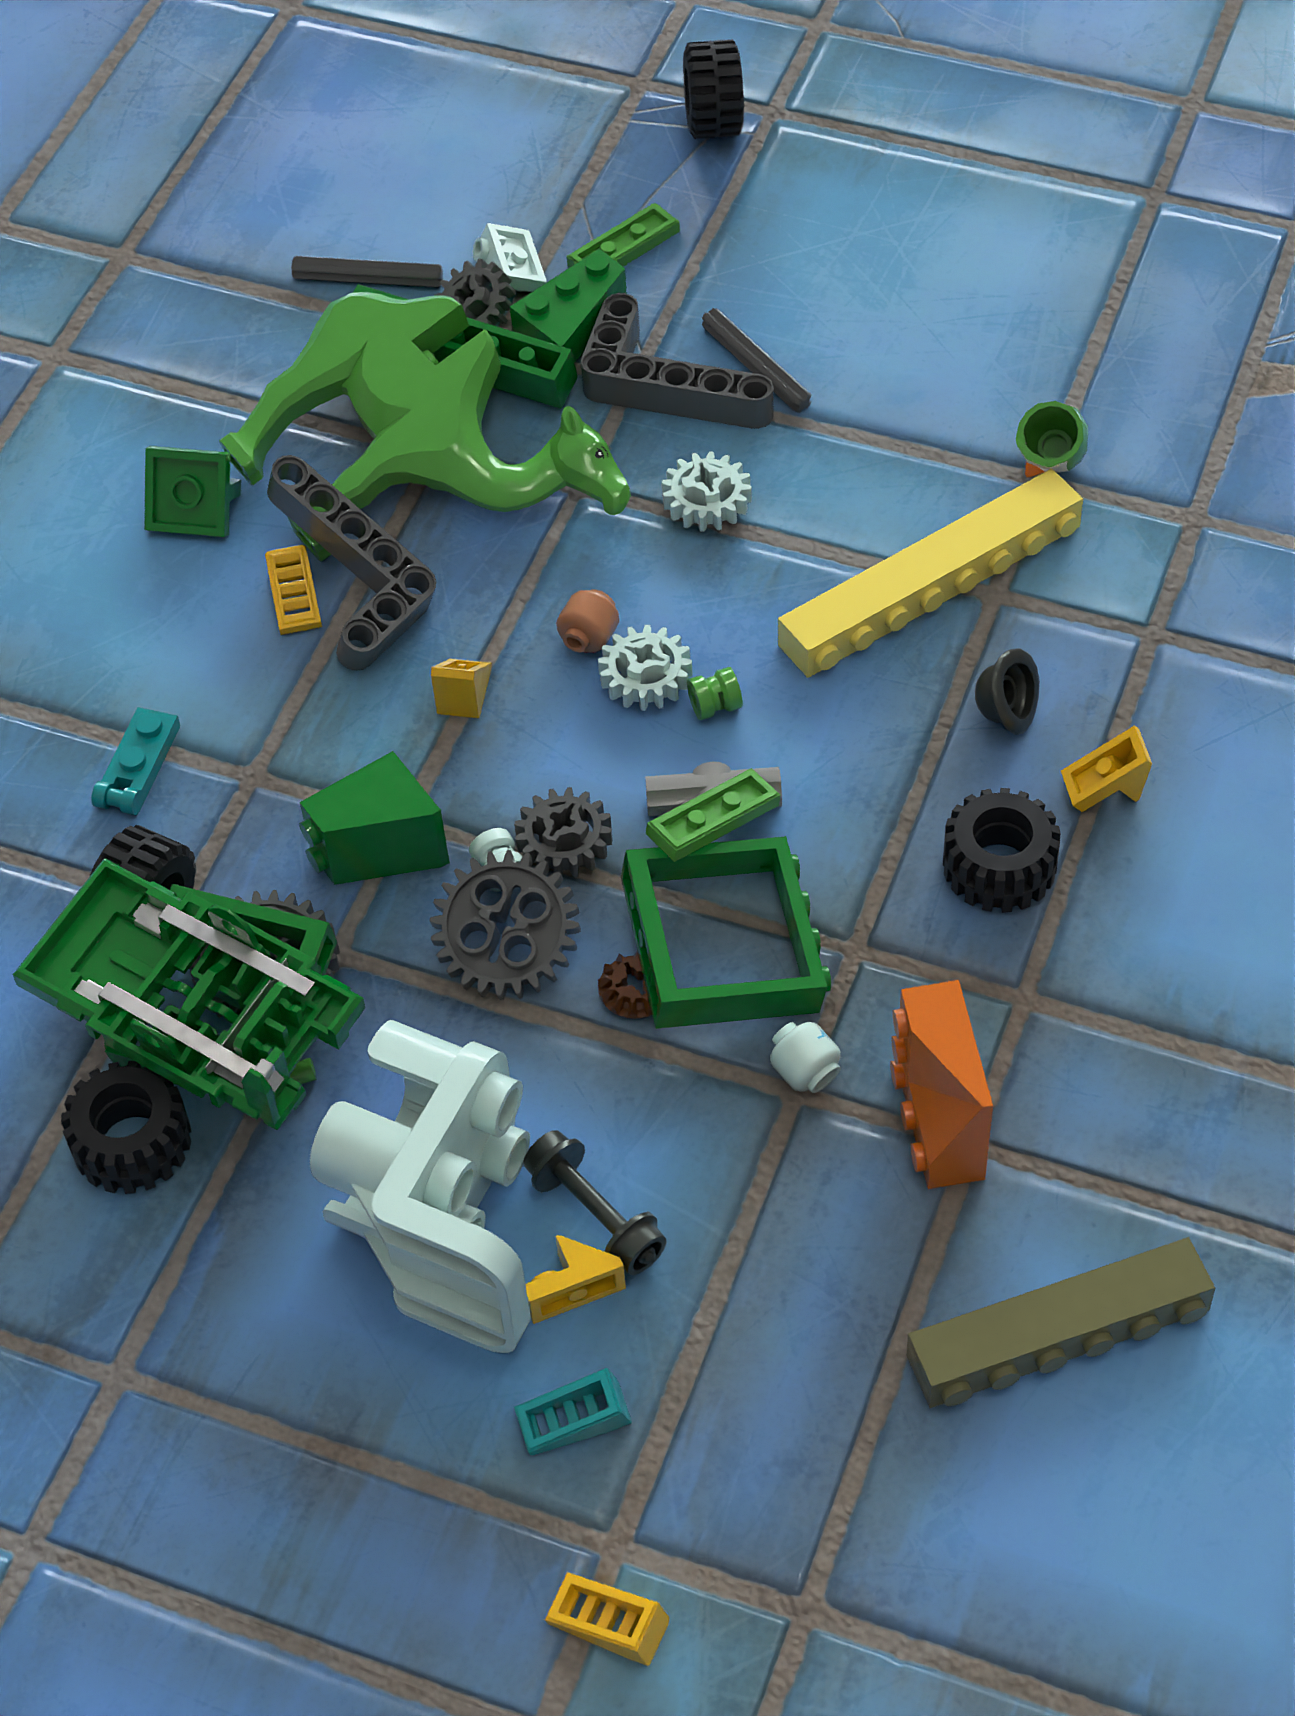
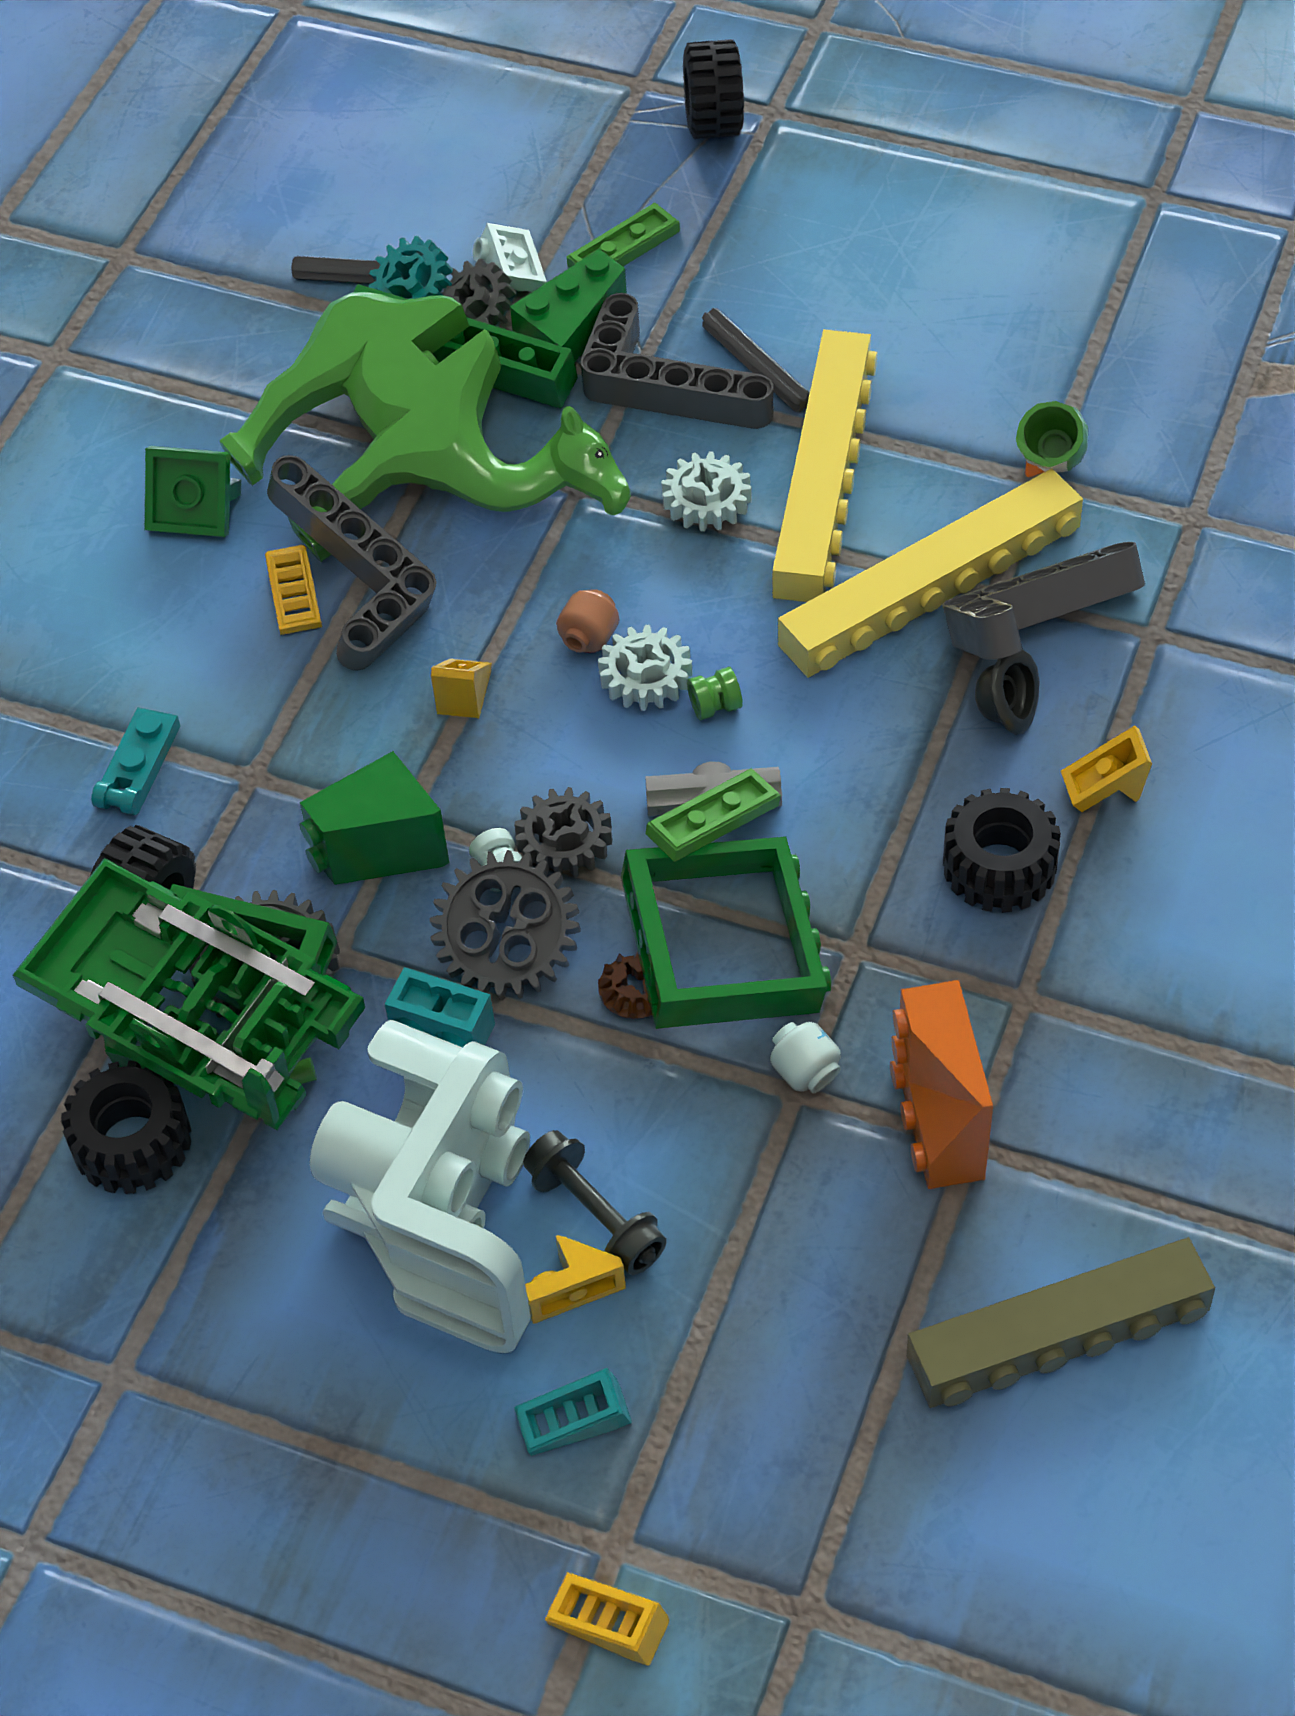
(412, 270): none -> teal gear
(441, 1008): none -> teal brick
(822, 467): none -> light yellow brick
(990, 617): none -> dark grey beam

